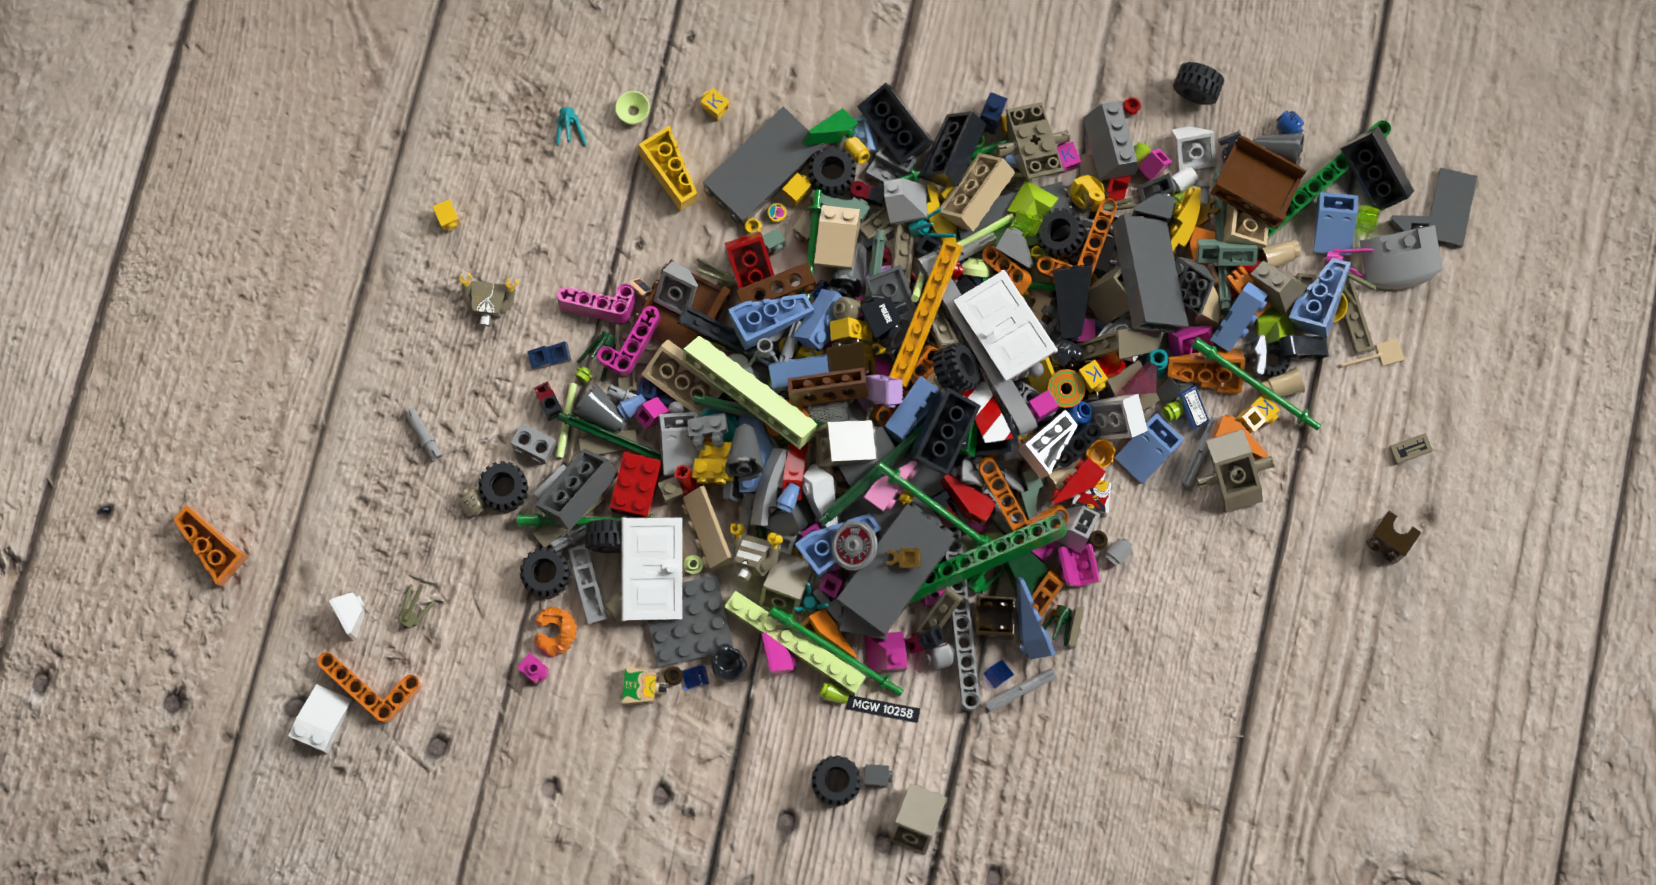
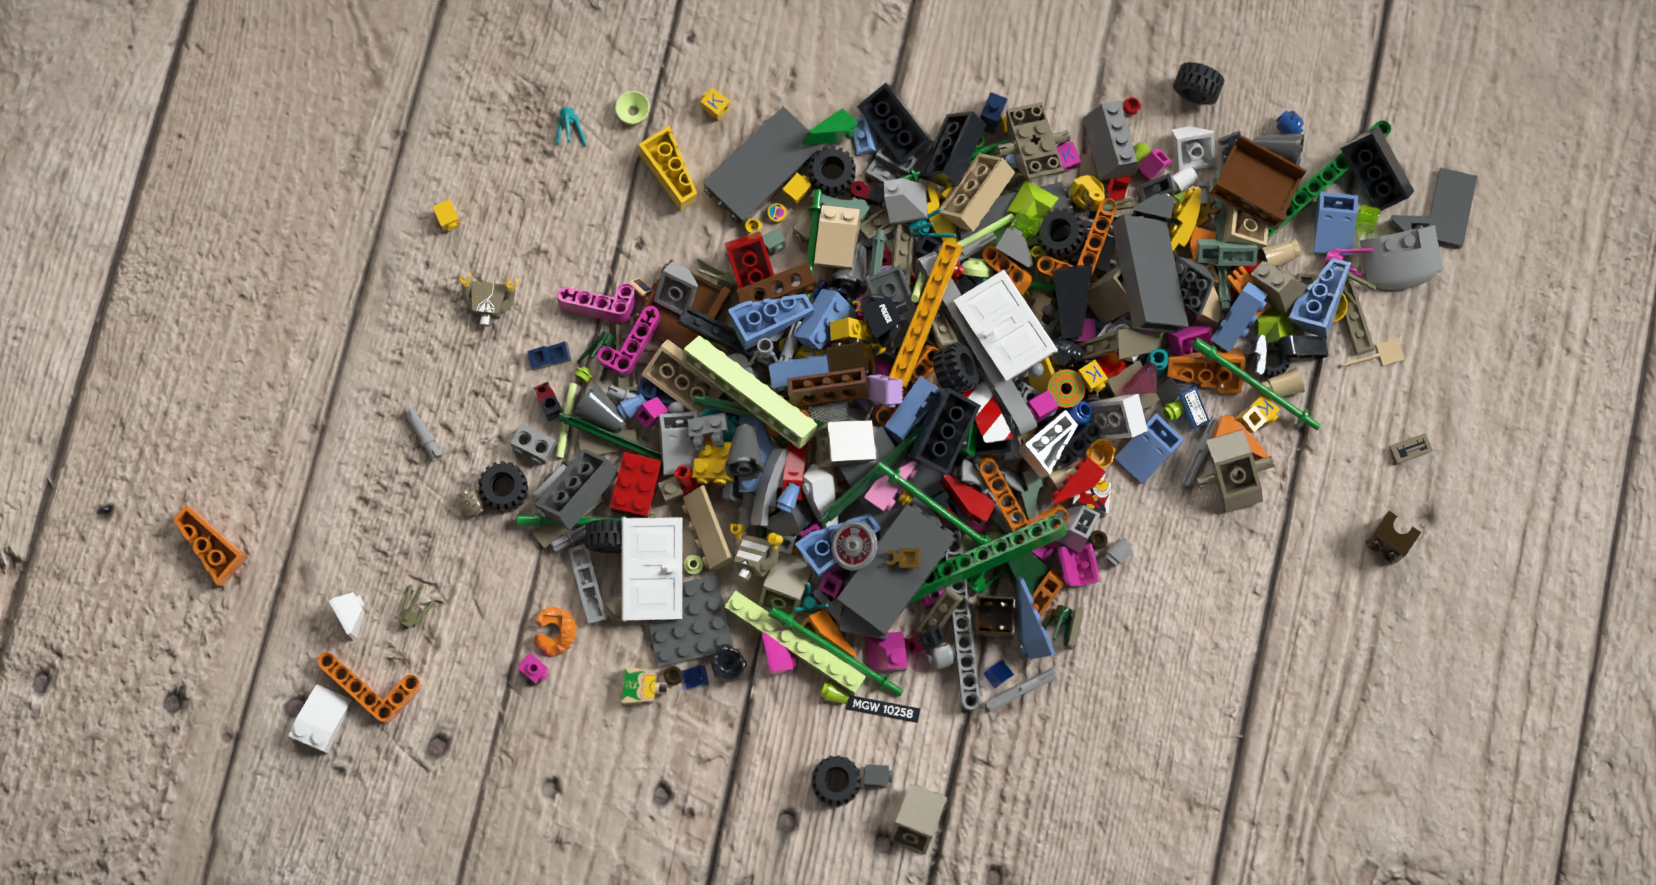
(533, 561): black tyre -> none
(846, 307): dark tan head -> none
(857, 150): yellow brick -> none

